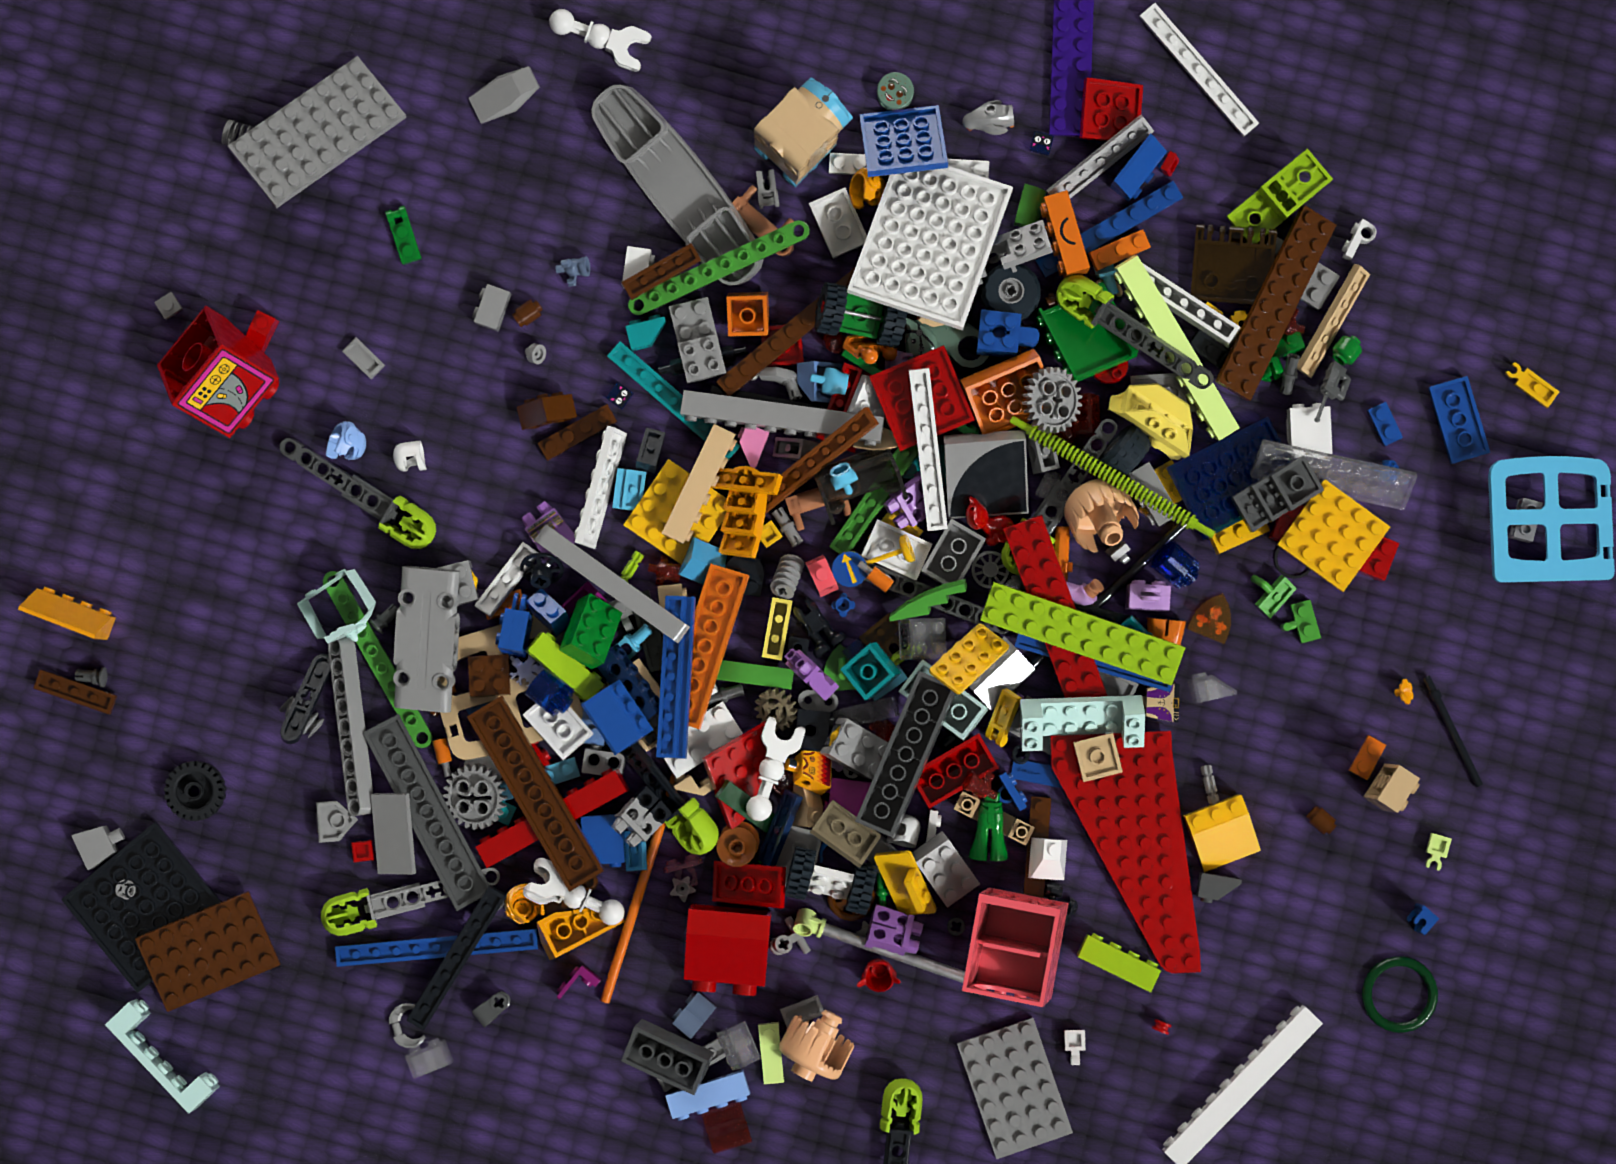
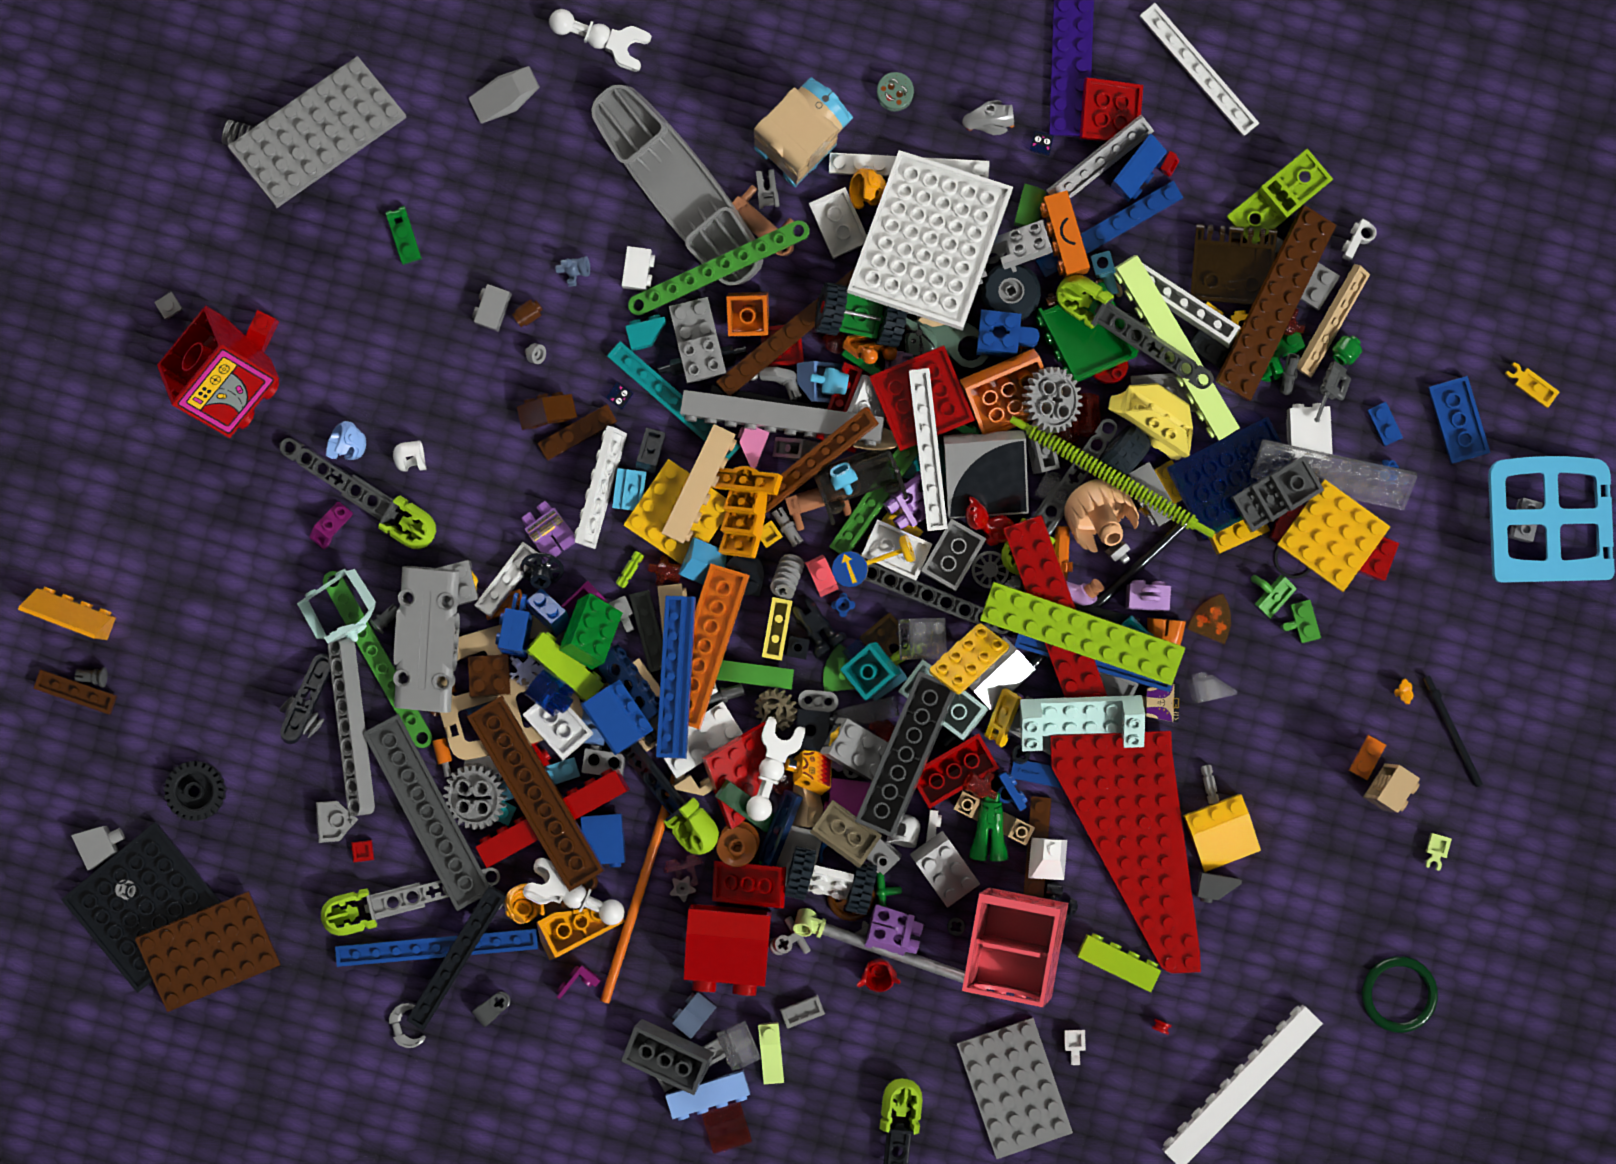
(123, 1027): light aqua plate -> none
(329, 525): none -> magenta bracket
(363, 358): light grey tile -> none
(393, 833): light grey tile -> none
(428, 1058): clear brick -> none
(612, 583): light grey beam -> none
(635, 856): dark azure plate -> none
(636, 639): medium azure bracket -> none
(641, 816): light grey hips -> none
(661, 271): reddish brown plate -> none
(810, 673): medium lavender hips -> none
(815, 1047): light nougat piece -> none
(876, 576): orange piece -> none
(903, 141): plate -> none
(905, 882): yellow bracket -> none
(922, 603): bright green slope -> none
(1097, 757): tan plate -> none
(1119, 250): orange plate -> none
(1176, 565): clear blue gear -> none
(1321, 820): reddish brown brick -> none
(1424, 919): blue hinge -> none

